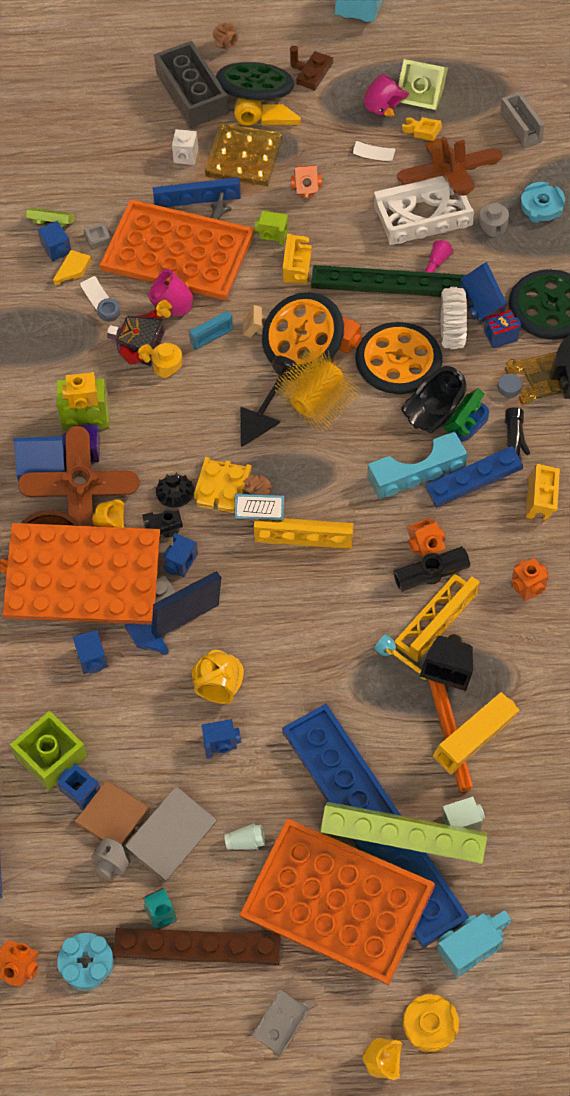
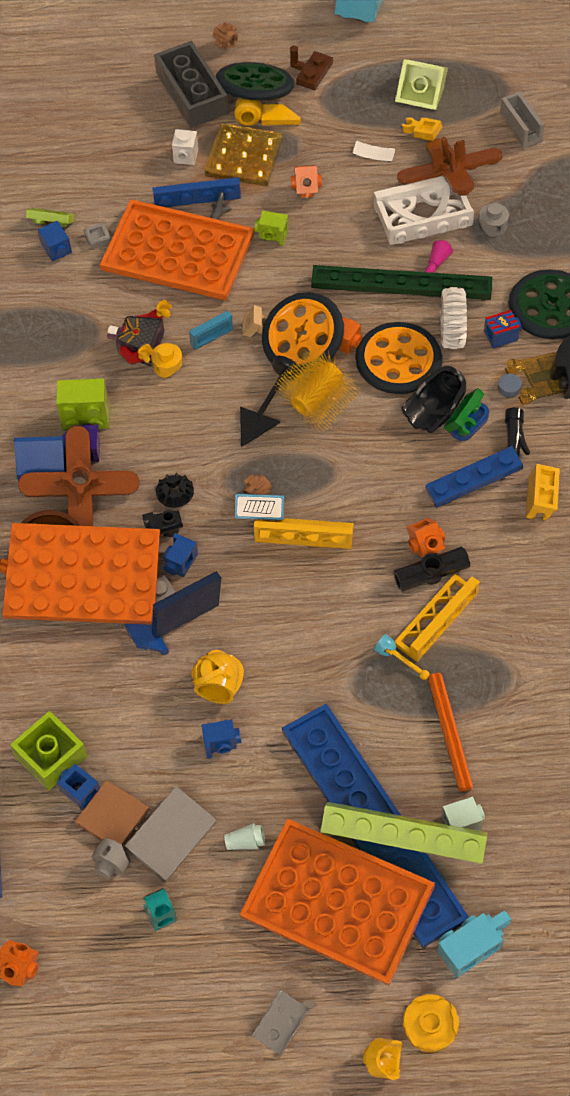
(72, 267): yellow tile -> none
(80, 390): yellow brick -> none
(90, 652): blue brick -> none
(93, 291): white sticker -> none
(96, 972): medium azure plate -> none
(108, 309): sand blue tile -> none
(109, 514): yellow piece -> none
(175, 293): dark pink piece -> none
(197, 946): reddish brown plate -> none
(220, 483): yellow plate -> none
(296, 260): yellow hinge -> none
(383, 96): dark pink piece -> none
(392, 476): medium azure arch -> none
(449, 662): black torso -> none
(476, 733): yellow brick -> none
(483, 293): blue slope -> none
(529, 578): orange brick -> none
(539, 211): medium azure plate -> none

